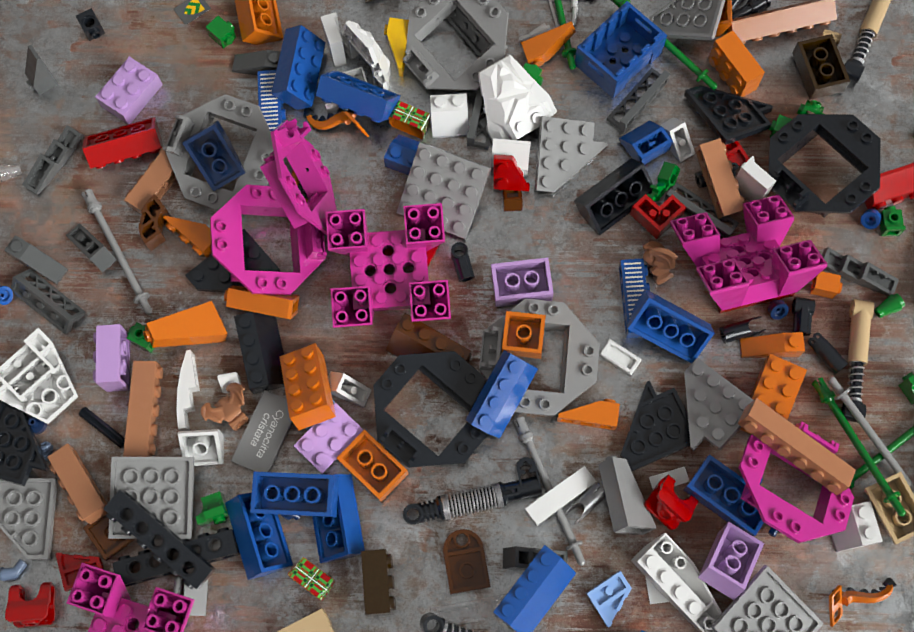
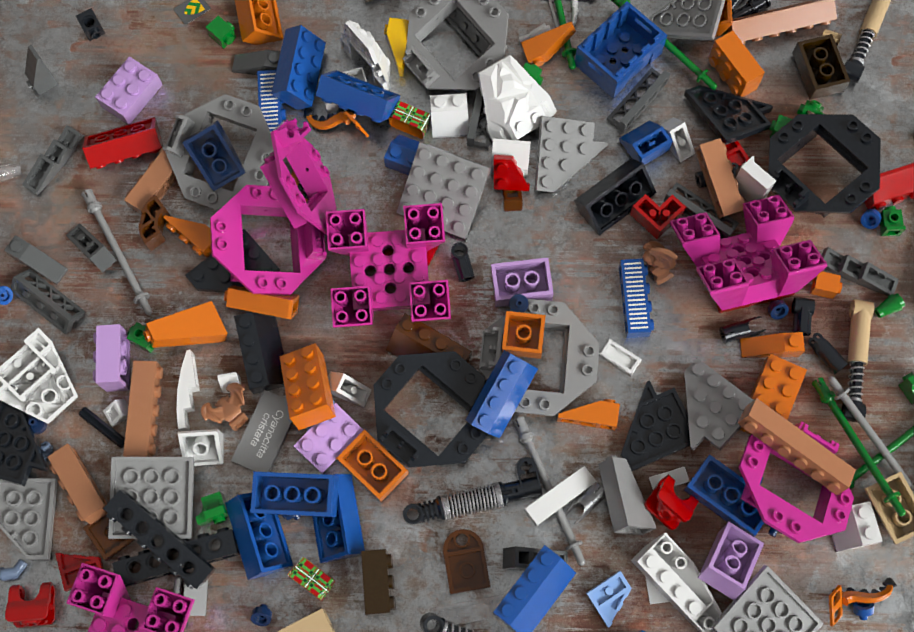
(116, 412): none -> white slope
(261, 615): none -> dark blue tile
(333, 39): white container -> none
(513, 303): none -> dark blue tile
(666, 178): green piece -> none
(669, 326): blue slope -> none
(863, 610): none -> blue tile

